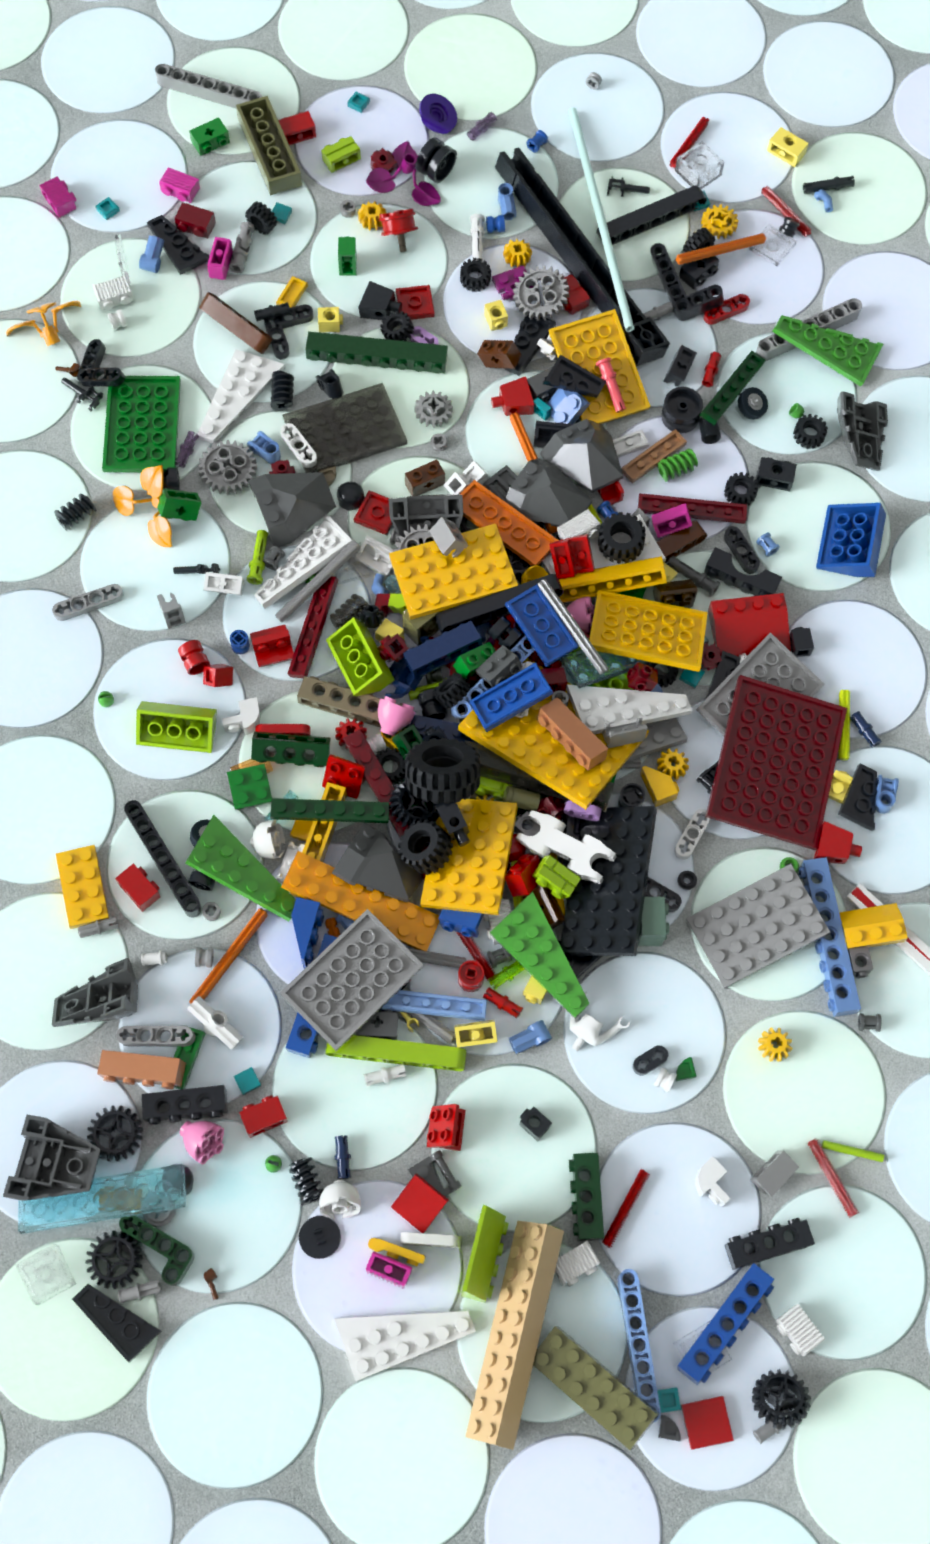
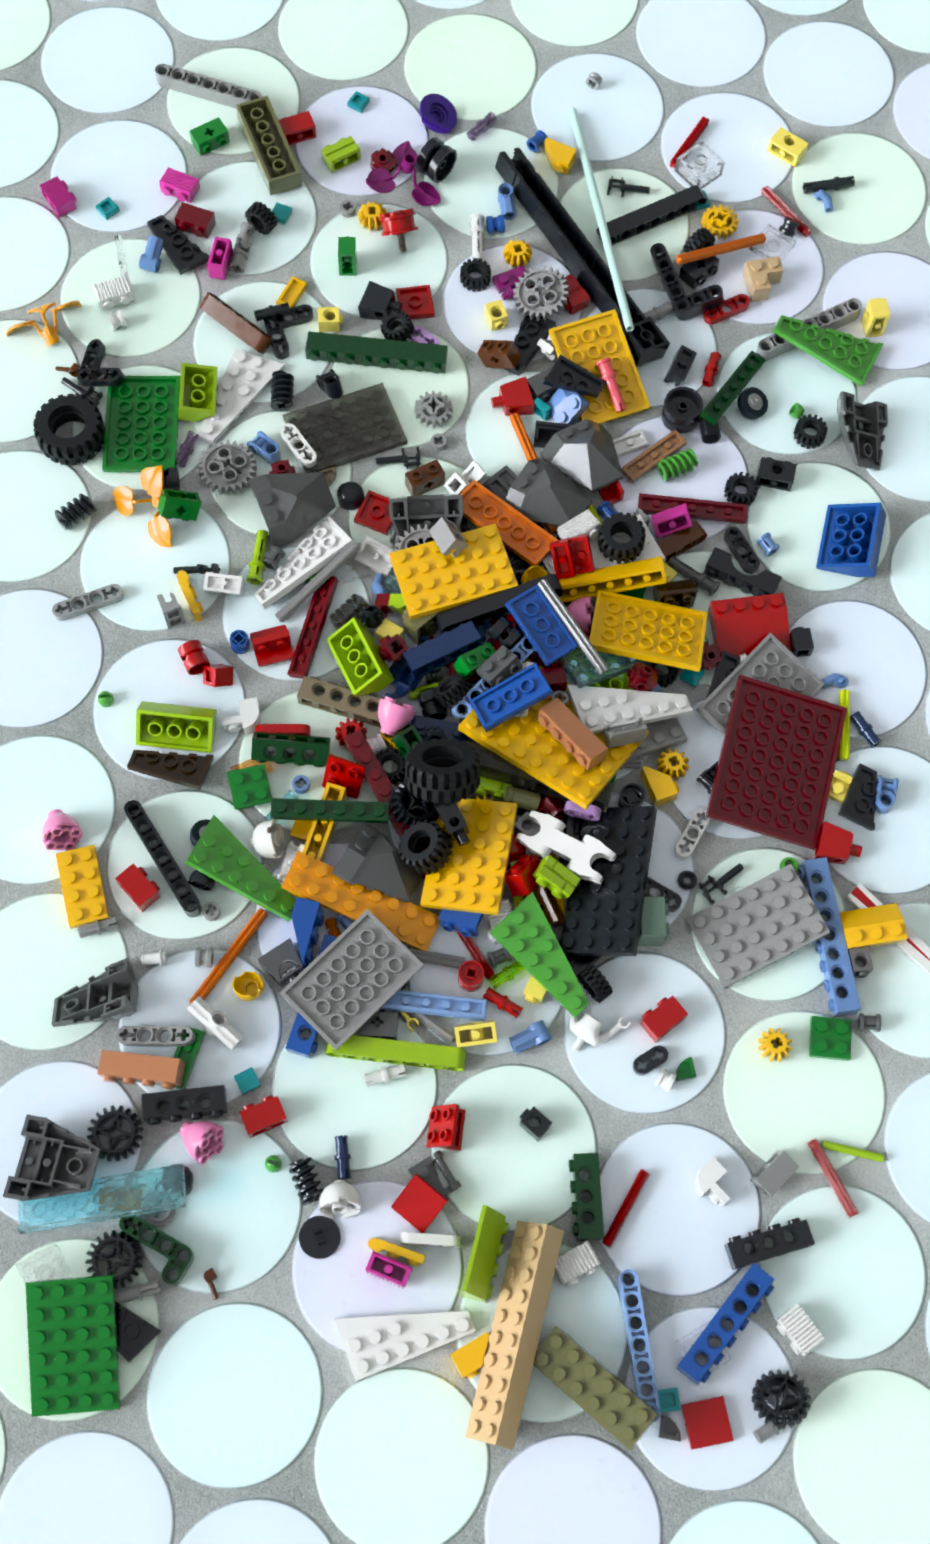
(61, 831): none -> bright pink piece
(65, 410): none -> black tyre
(72, 1345): none -> green plate
(180, 769): none -> dark brown wing
(190, 594): none -> yellow hinge
(197, 392): none -> lime slope
(248, 986): none -> yellow hair
(282, 963): none -> dark grey torso
(296, 780): none -> medium blue bush
(399, 459): none -> black piece
(471, 1356): none -> yellow slope
(559, 156): none -> yellow slope
(595, 983): none -> black tyre
(663, 1018): none -> red brick
(720, 882): none -> black piece
(760, 275): none -> tan brick
(830, 1038): none -> green plate
(836, 680): none -> medium blue arm
(875, 317): none -> light yellow brick

